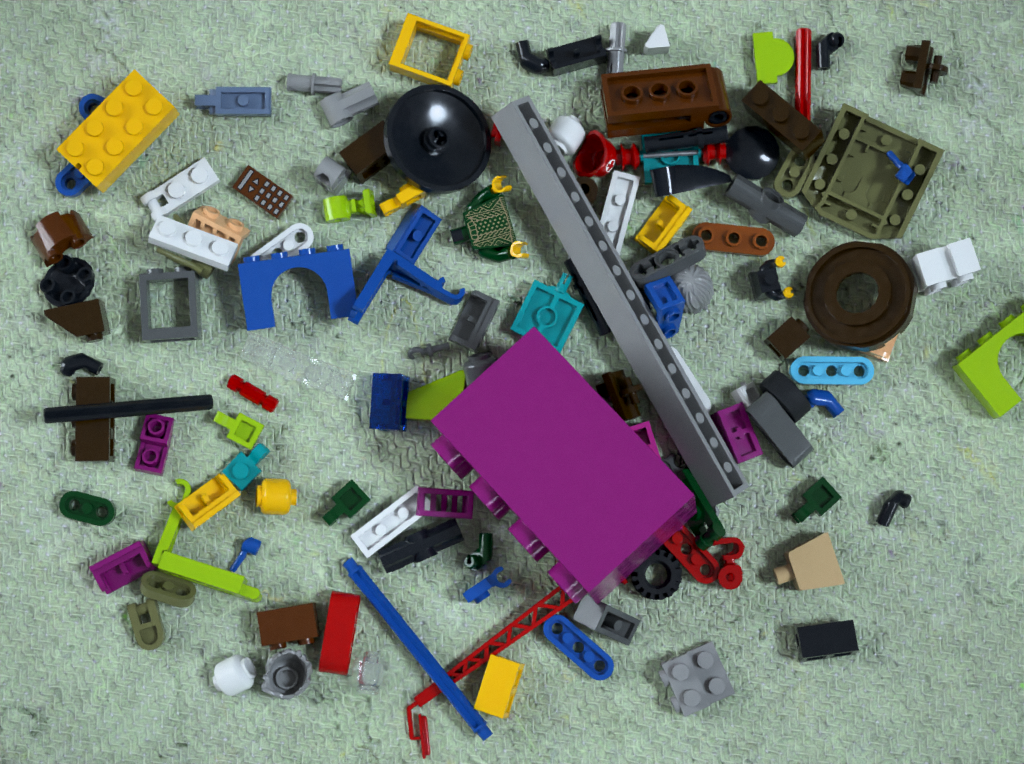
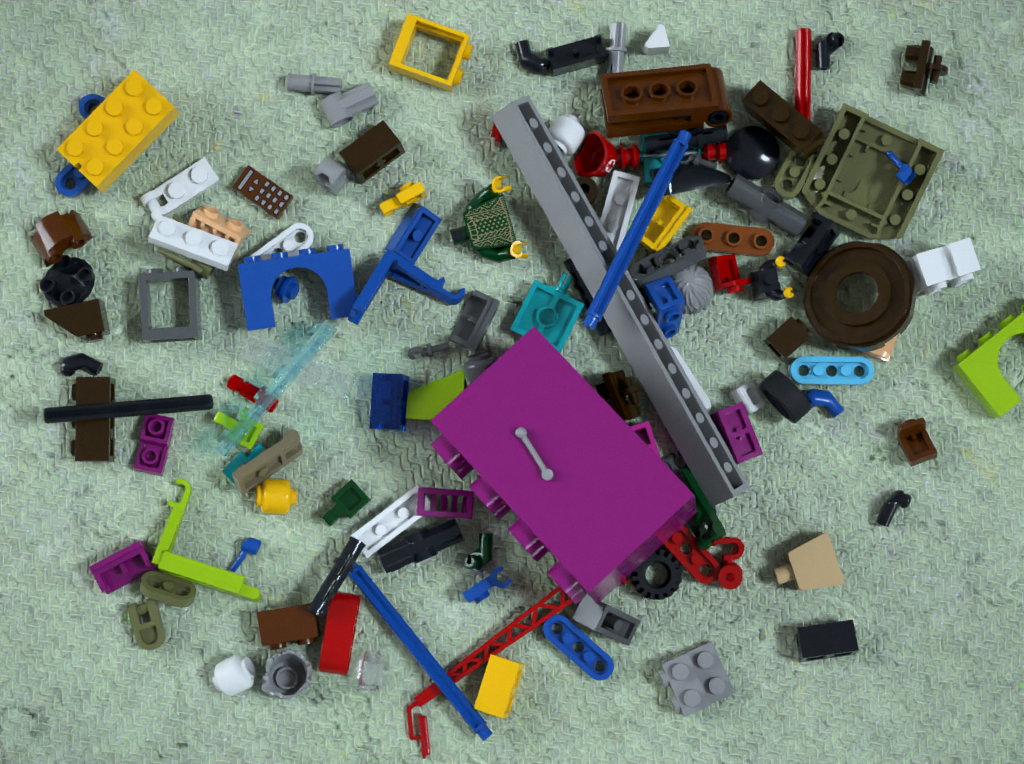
(88, 508): dark green plate -> none
(207, 501): yellow hinge -> none
(237, 101): sand blue hinge -> none
(268, 396): none -> clear light blue plate
(268, 462): none -> dark tan plate
(287, 288): none -> blue plate
(340, 209): lime leg -> none
(352, 548): none -> black pin
(437, 139): black dish -> none
(546, 474): none -> light grey hinge
(635, 233): none -> blue piece
(697, 160): none -> dark grey hand
(726, 274): none -> red bracket
(772, 57): lime piece -> none
(779, 429): dark grey beam -> none
(812, 244): none -> black hinge
(818, 498): dark green plate -> none
(915, 441): none -> reddish brown bracket

